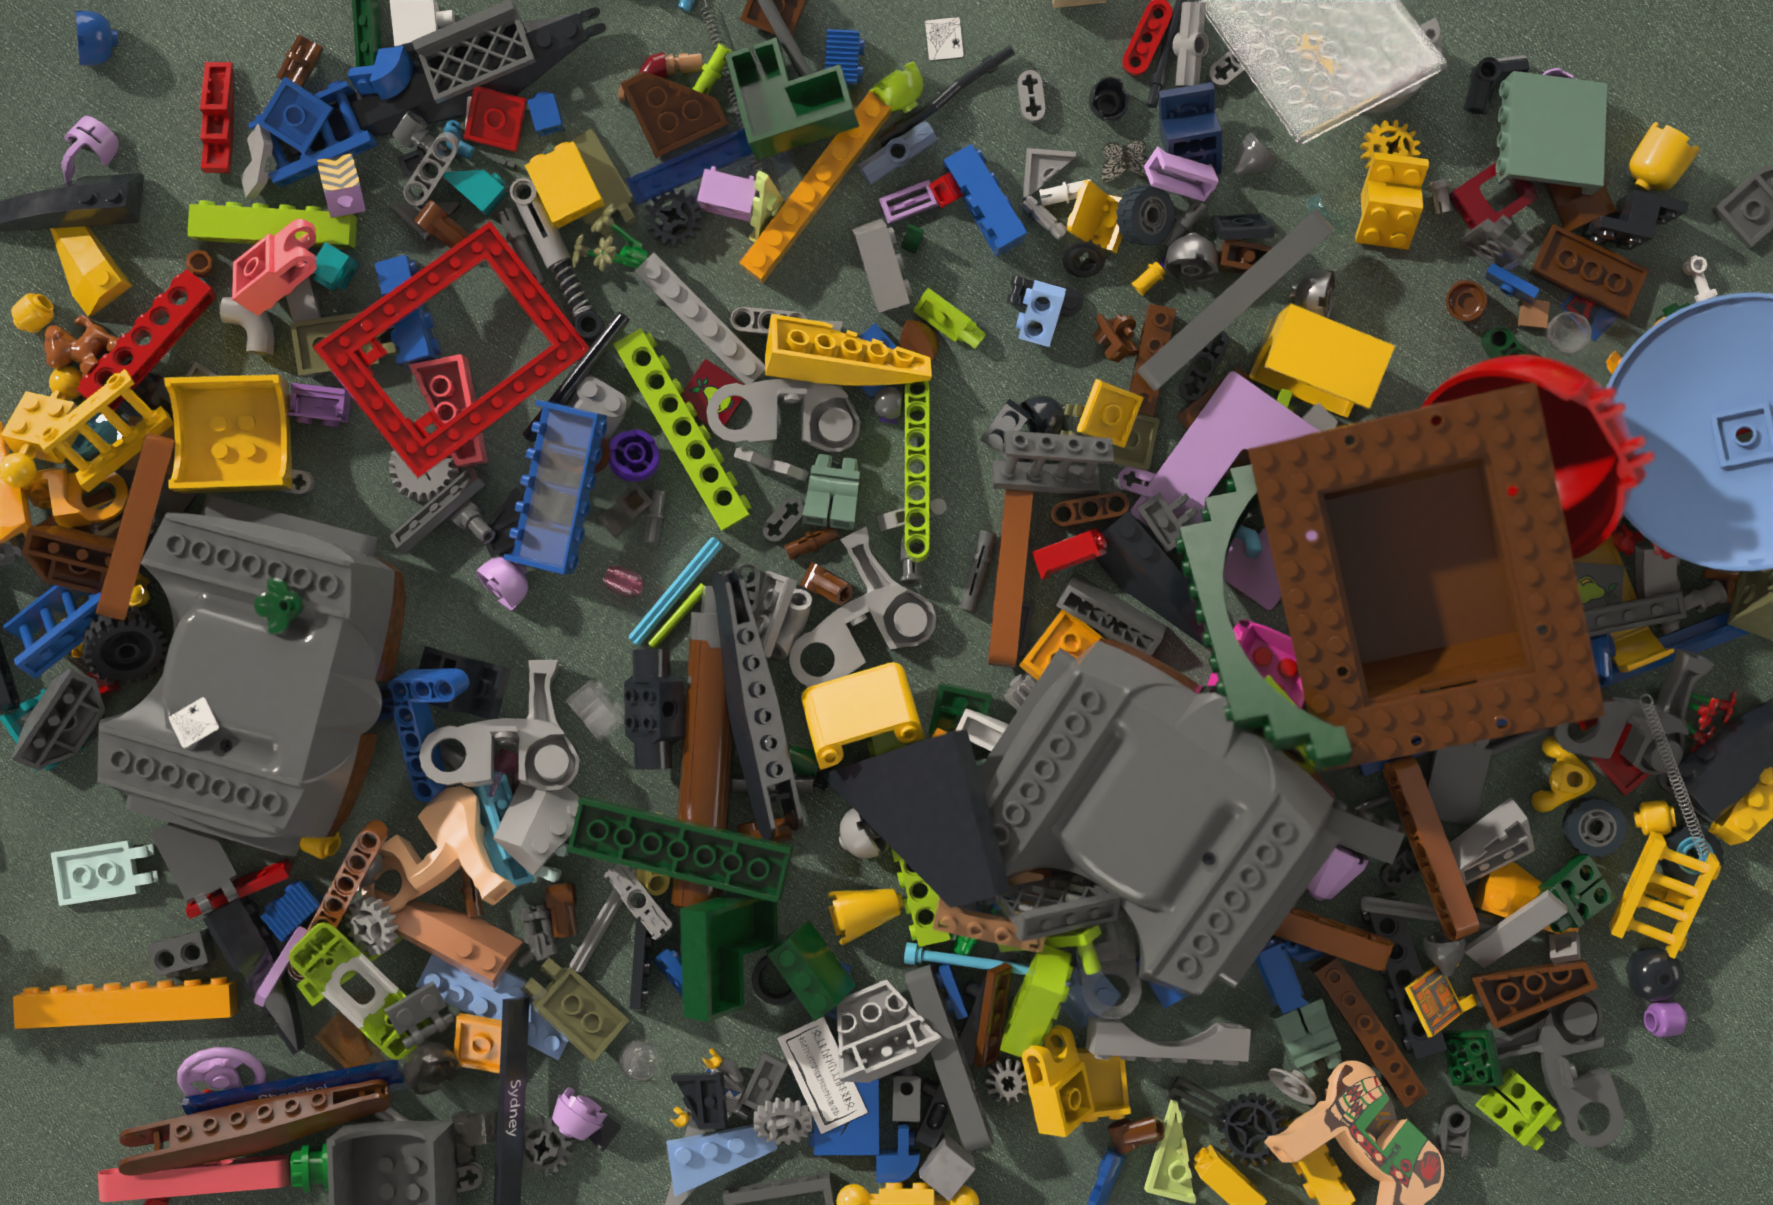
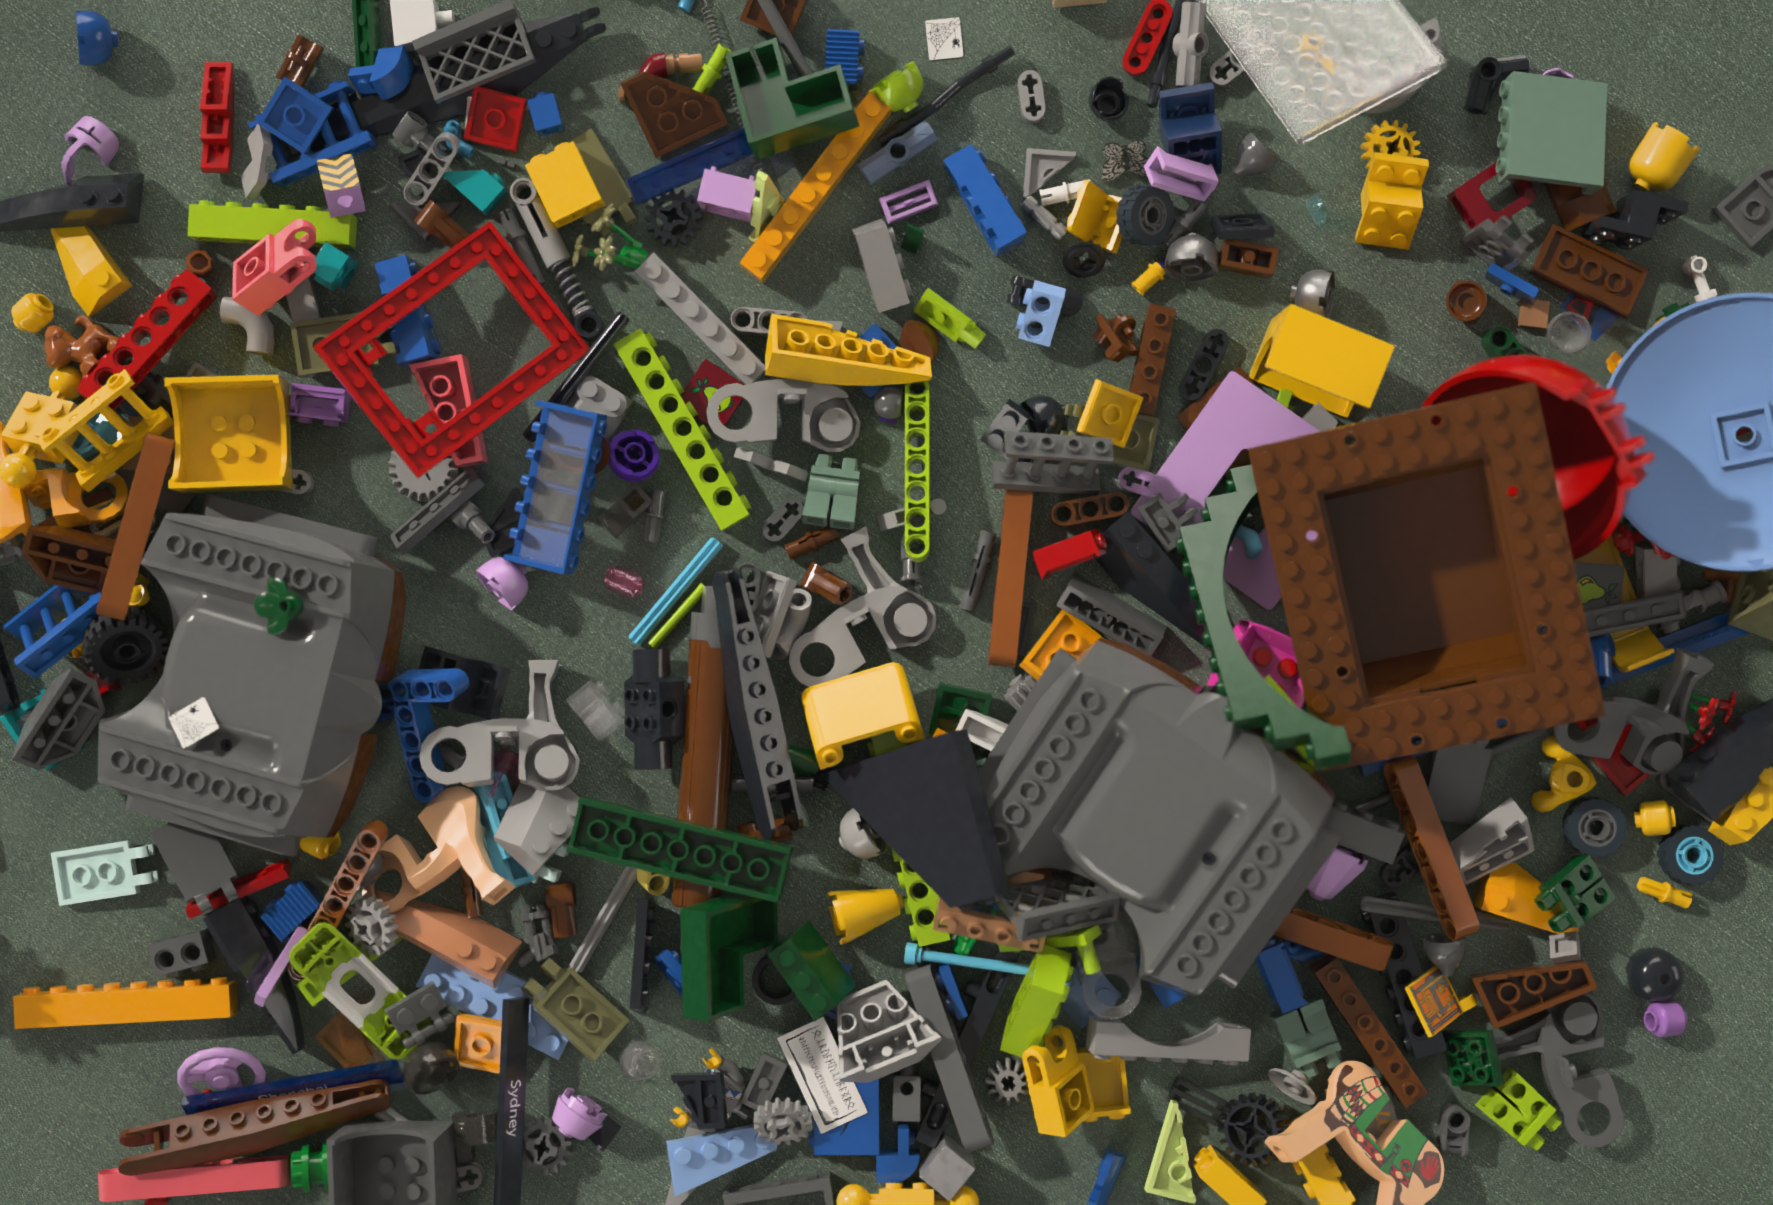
(650, 914): light grey piece -> none
(945, 190): red tile -> none
(993, 1014): reddish brown tile -> none
(1131, 1134): reddish brown piece -> none
(1235, 299): dark grey beam -> none
(1440, 196): light grey pin -> none
(1516, 929): light grey tile -> none
(1644, 874): yellow fence -> none
(1672, 767): light grey piece -> none

